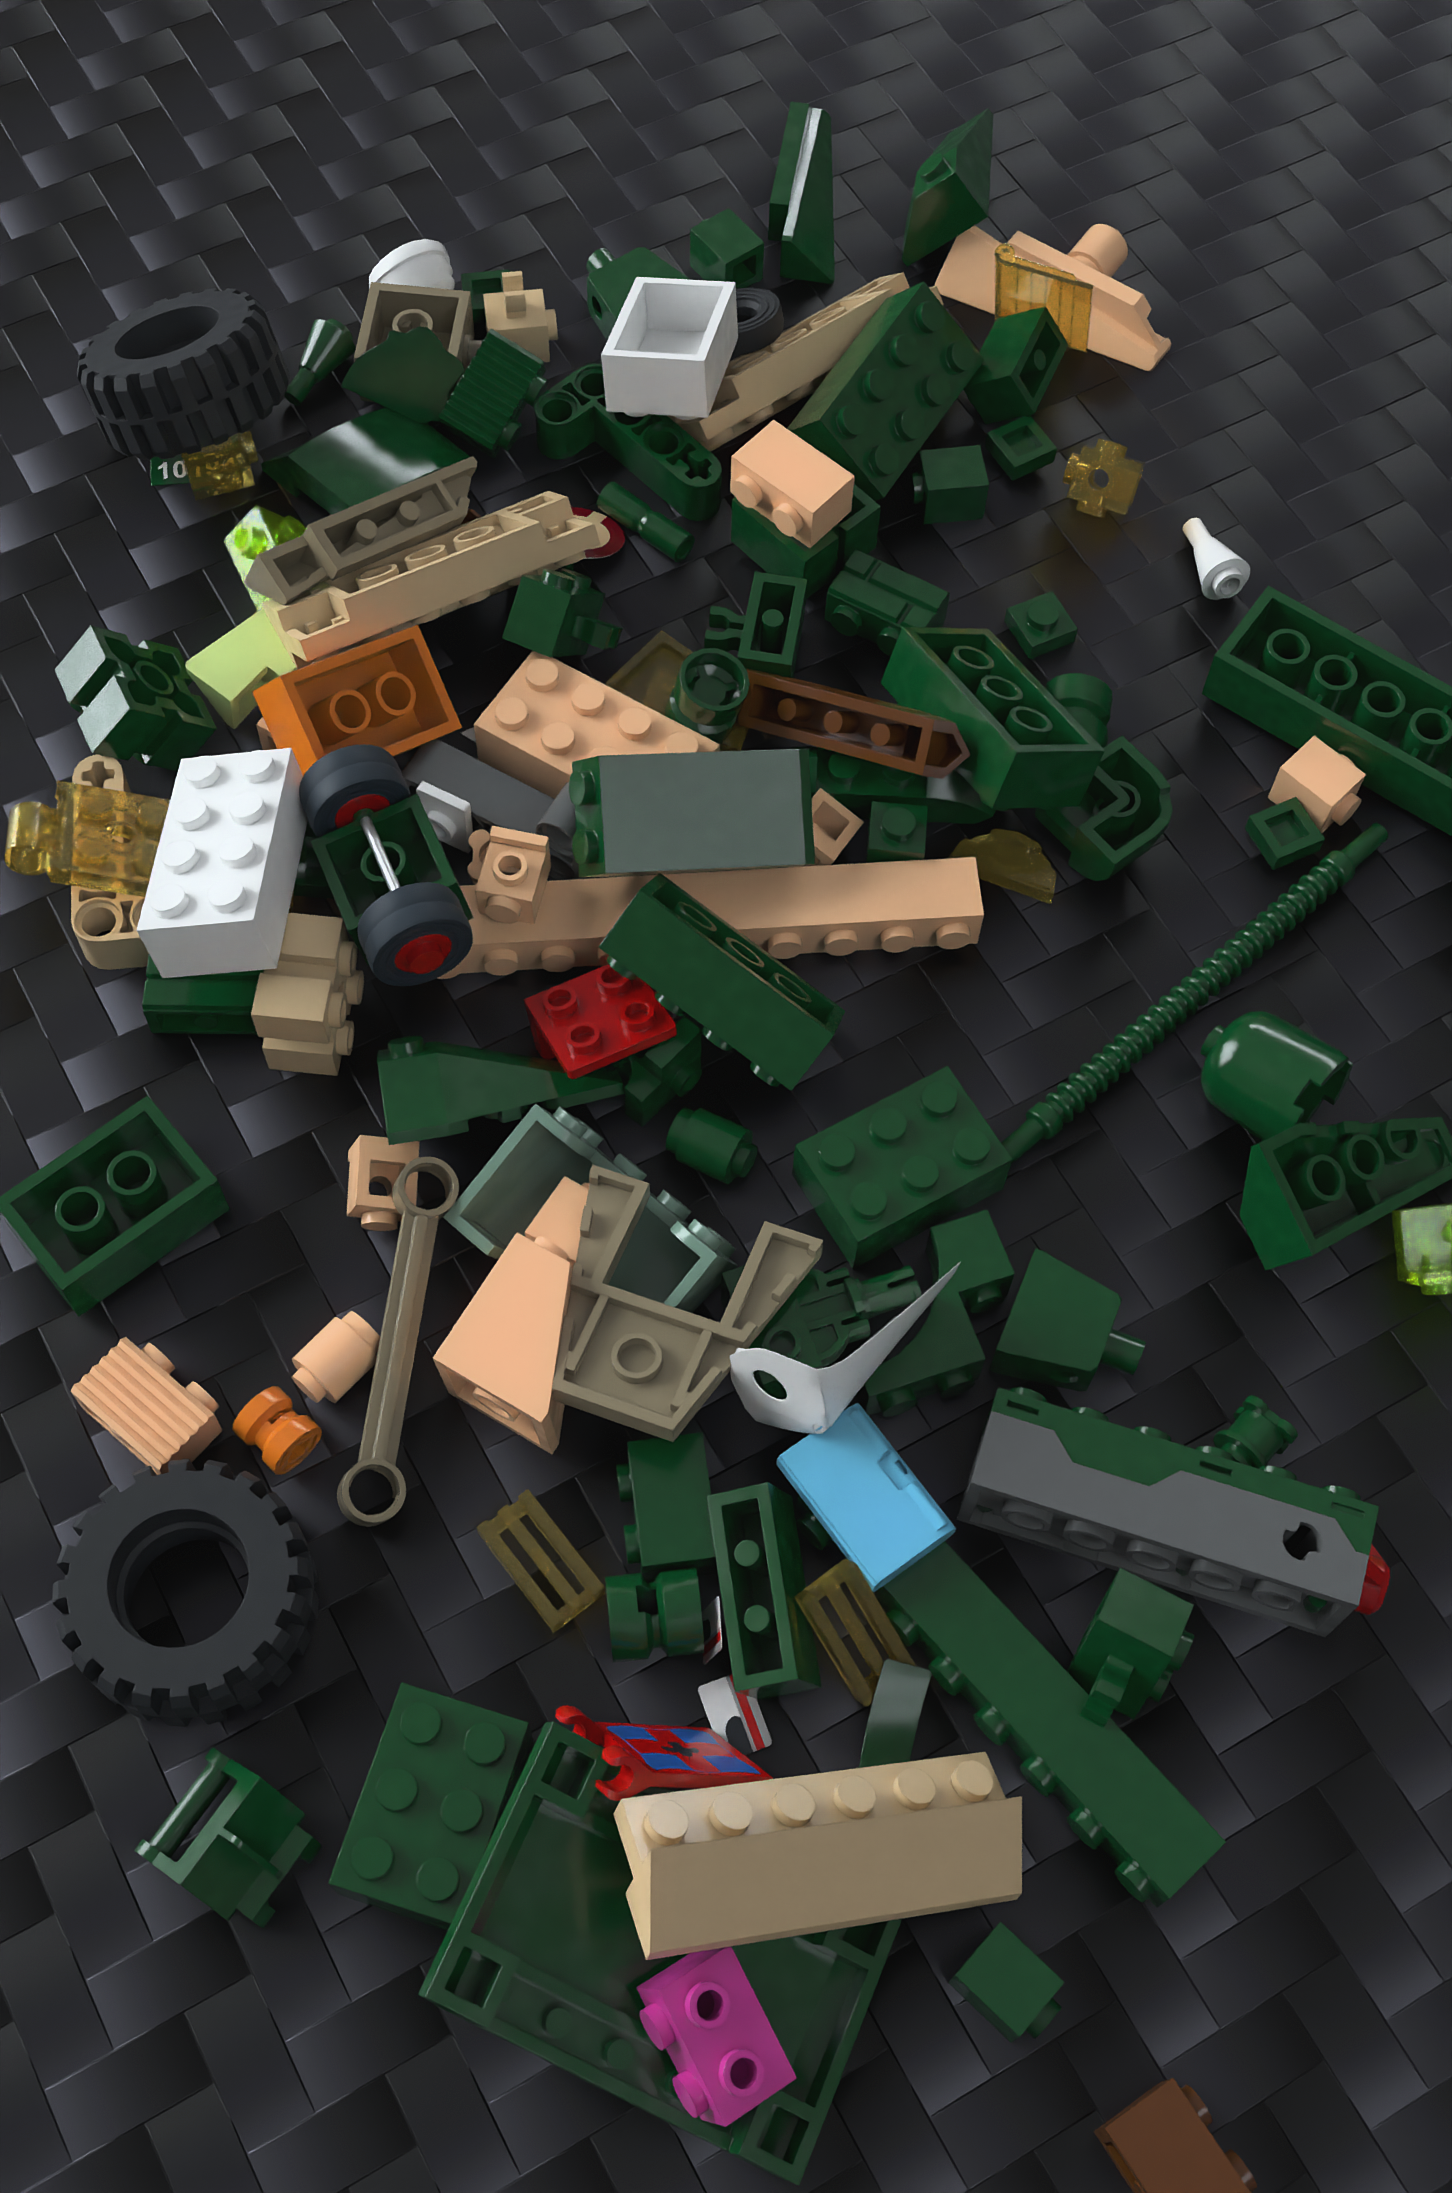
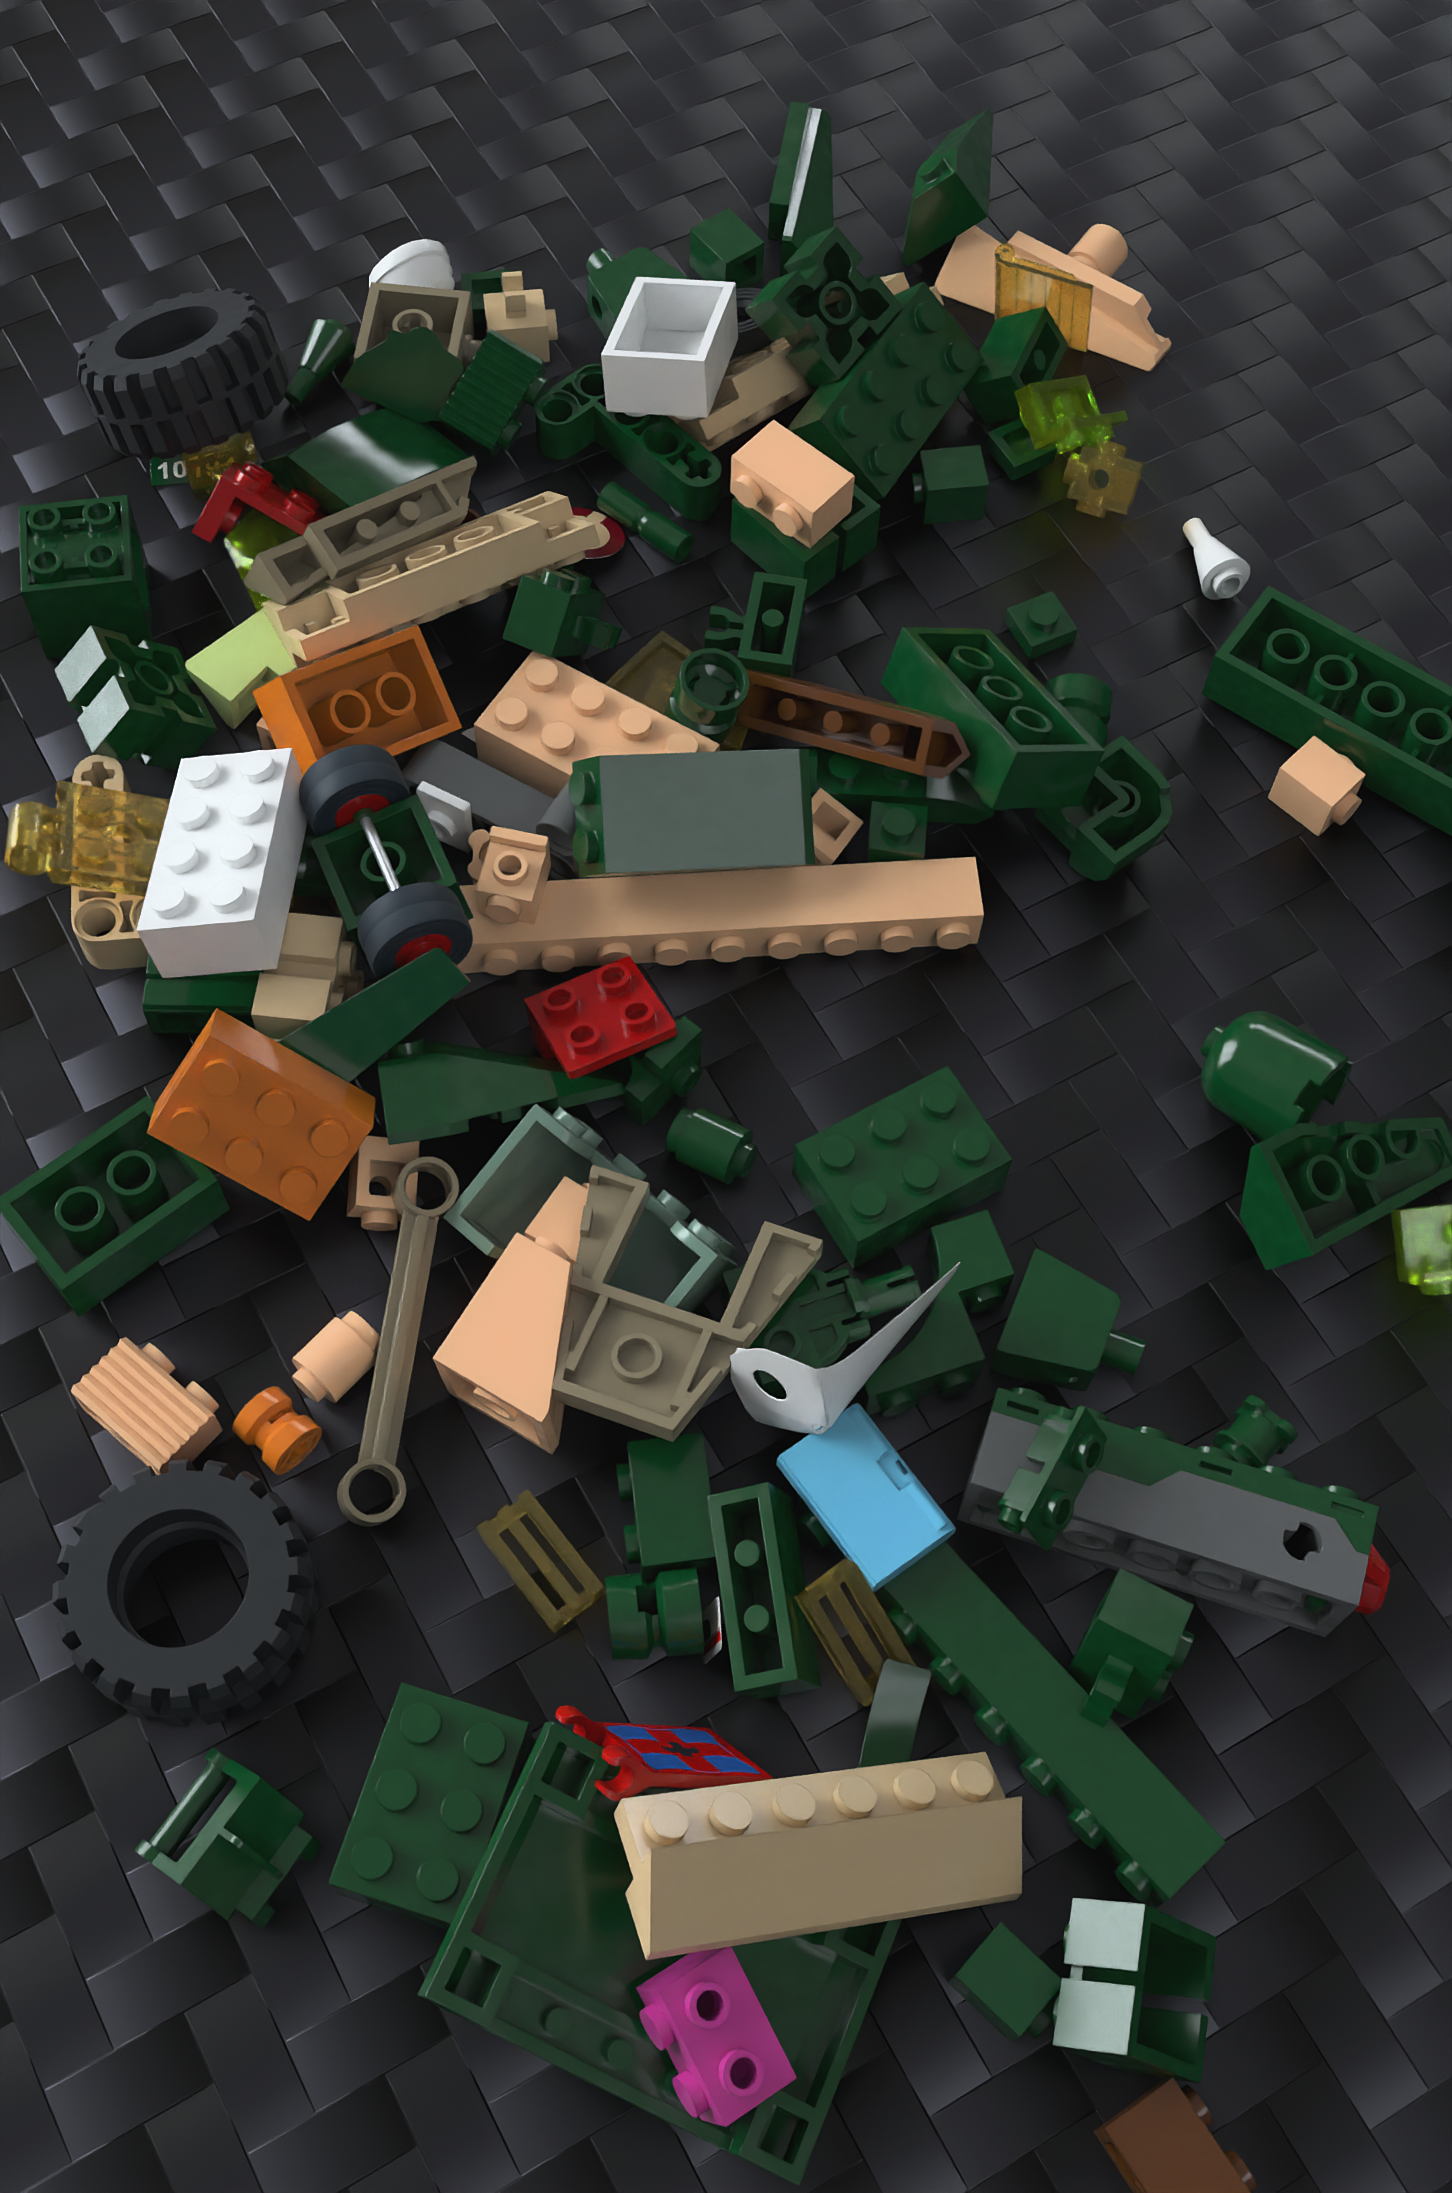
(83, 569): none -> dark green brick
(253, 486): none -> red bracket
(262, 1115): none -> orange brick
(378, 1017): none -> dark green wedge
(722, 982): dark green brick -> none
(734, 1716): sticker -> none
(824, 307): none -> dark green brick
(881, 599): dark green brick -> none
(1011, 862): clear yellow tile -> none
(1065, 414): none -> clear neon green bracket
(1069, 1449): none -> dark green hinge
(1114, 1959): none -> dark green piece
(1284, 833): dark green plate -> none
(1334, 871): dark green hose -> none

